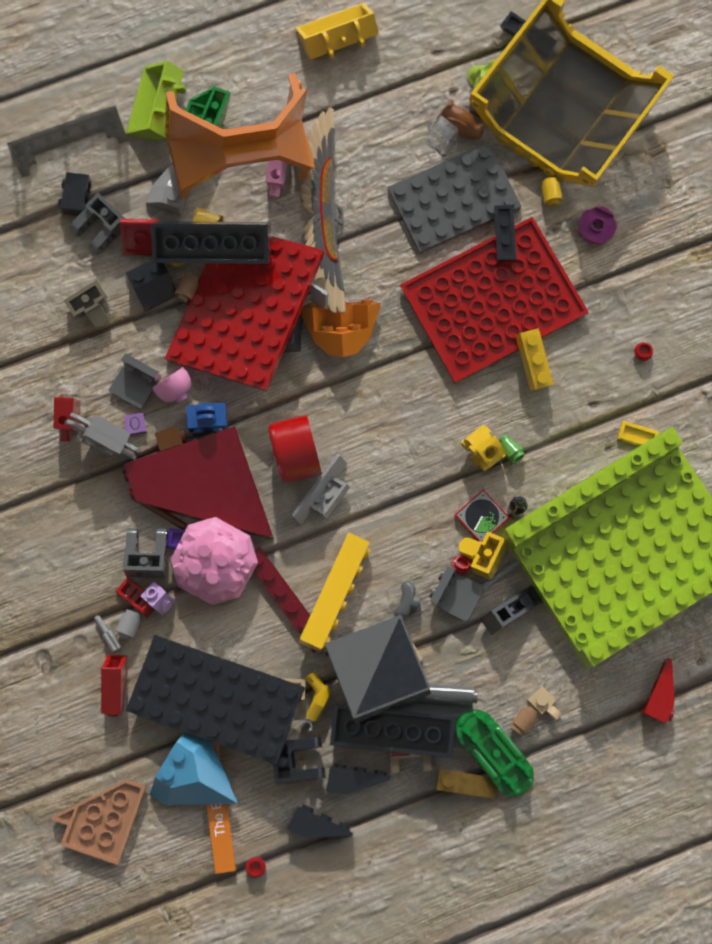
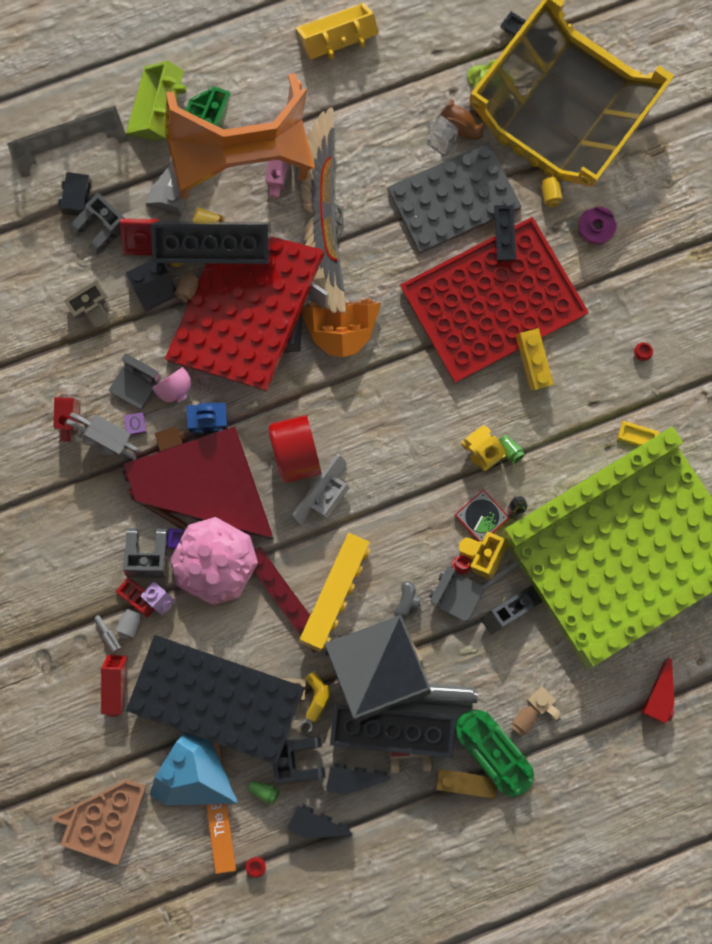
(265, 792): none -> bright green cone

